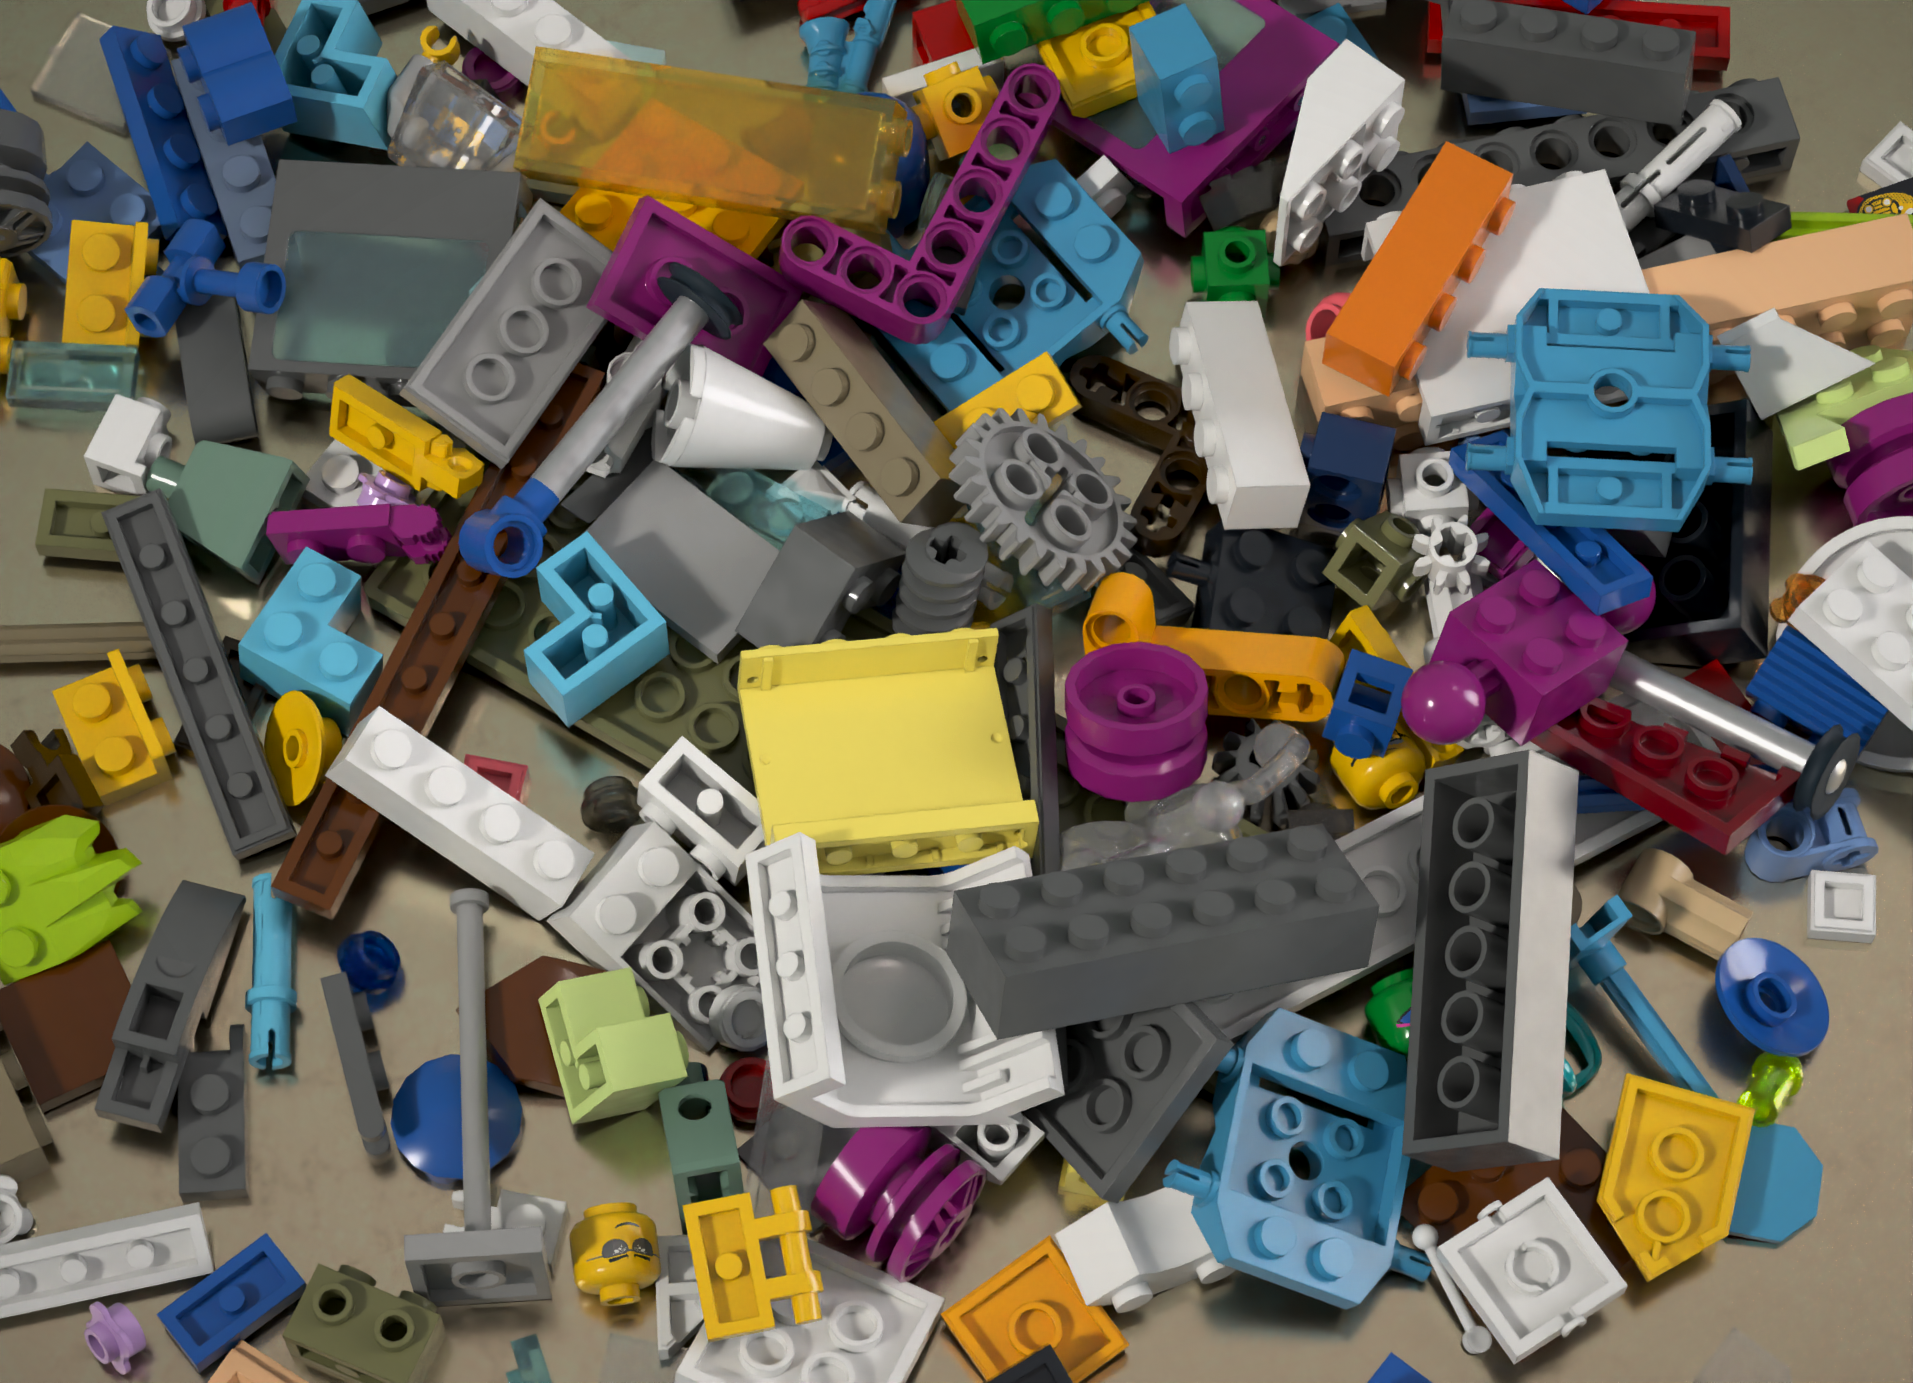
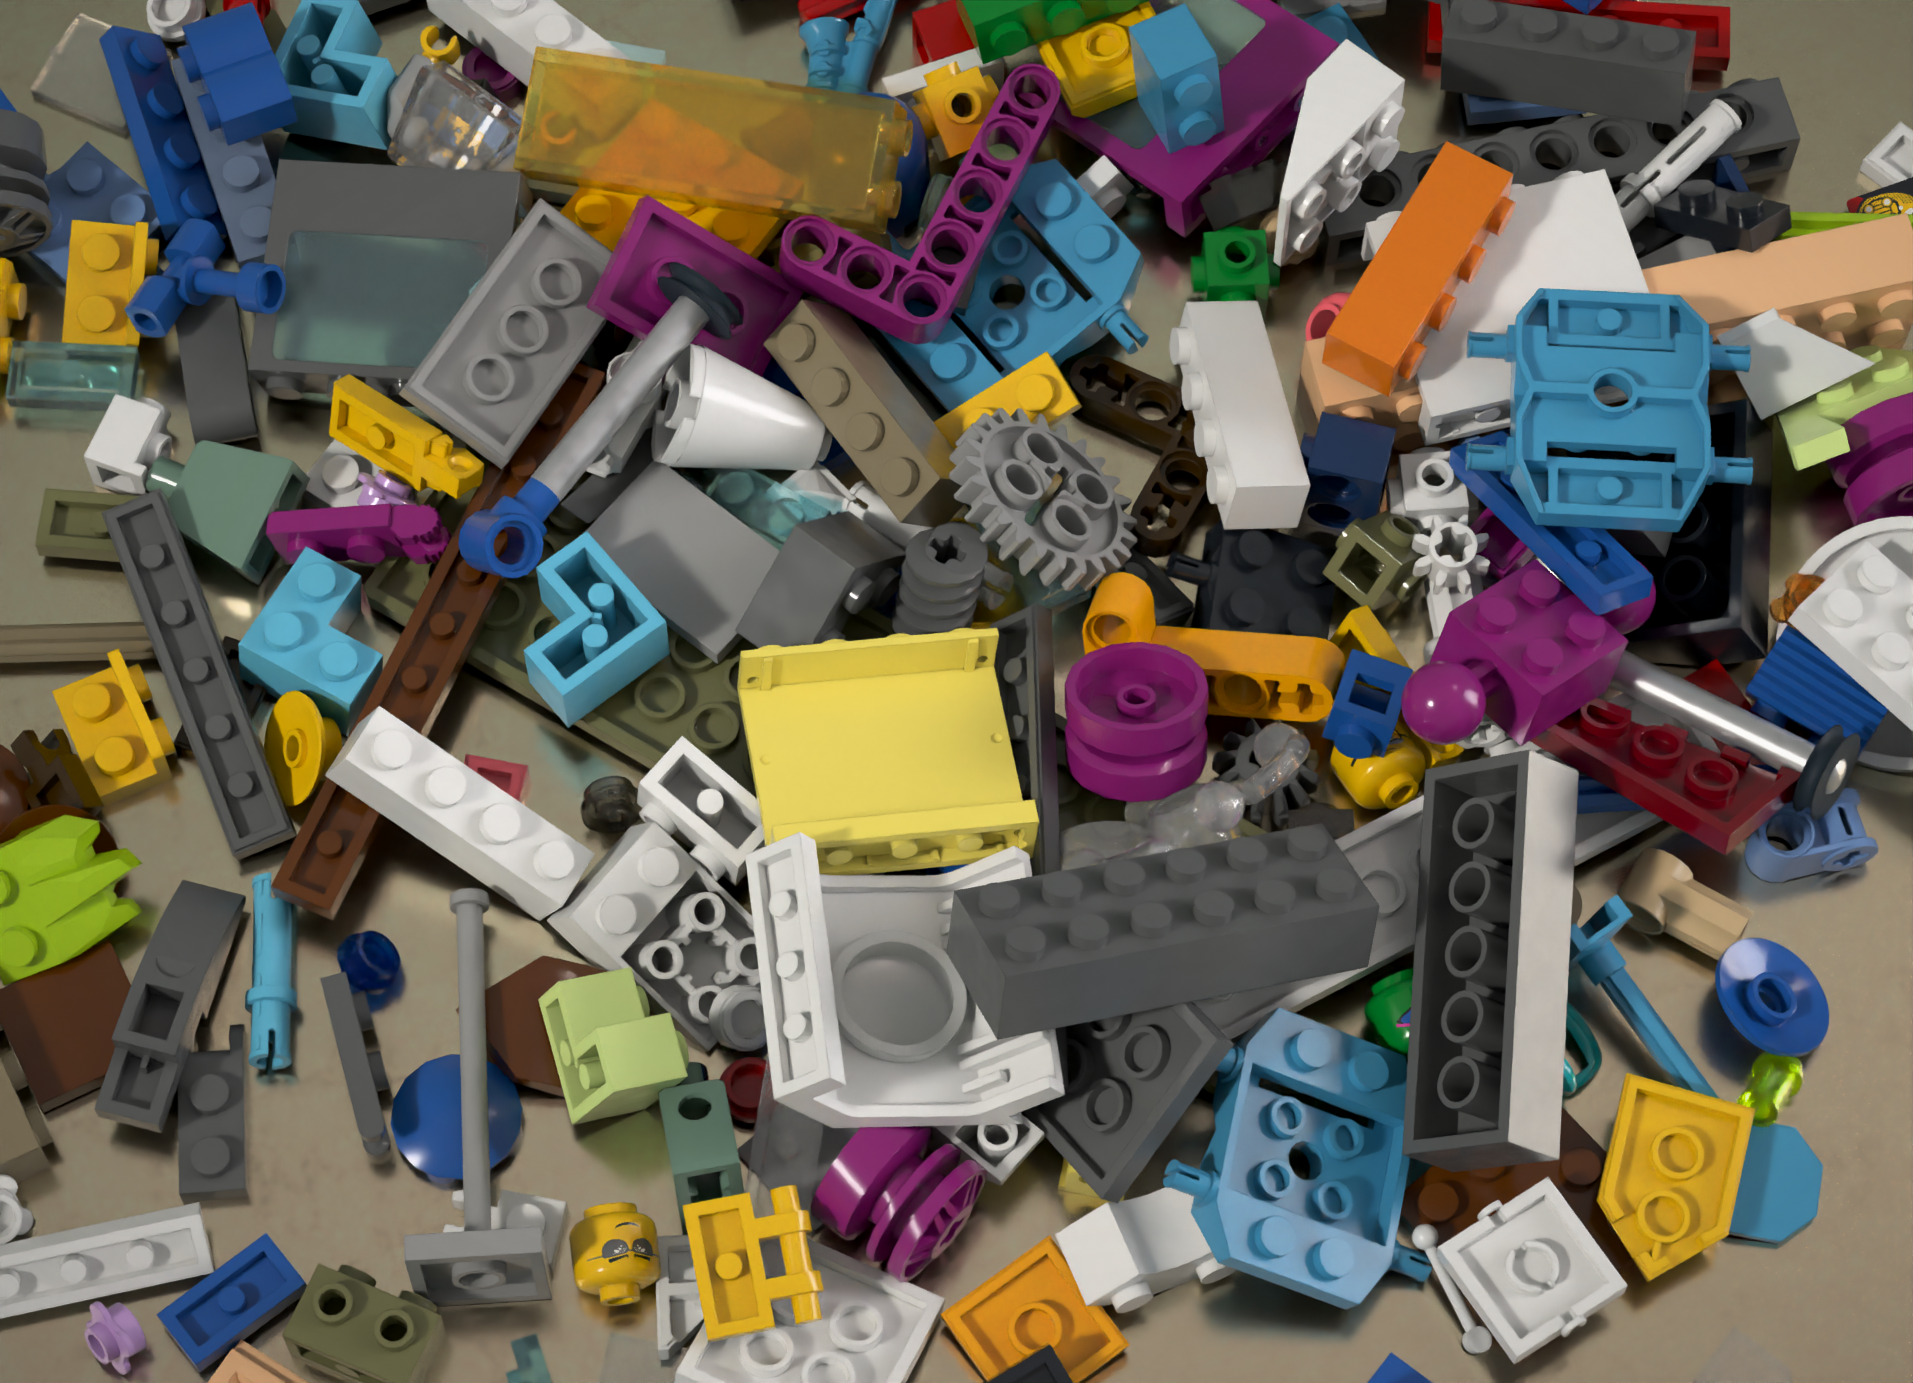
(1841, 906): white tile -> none

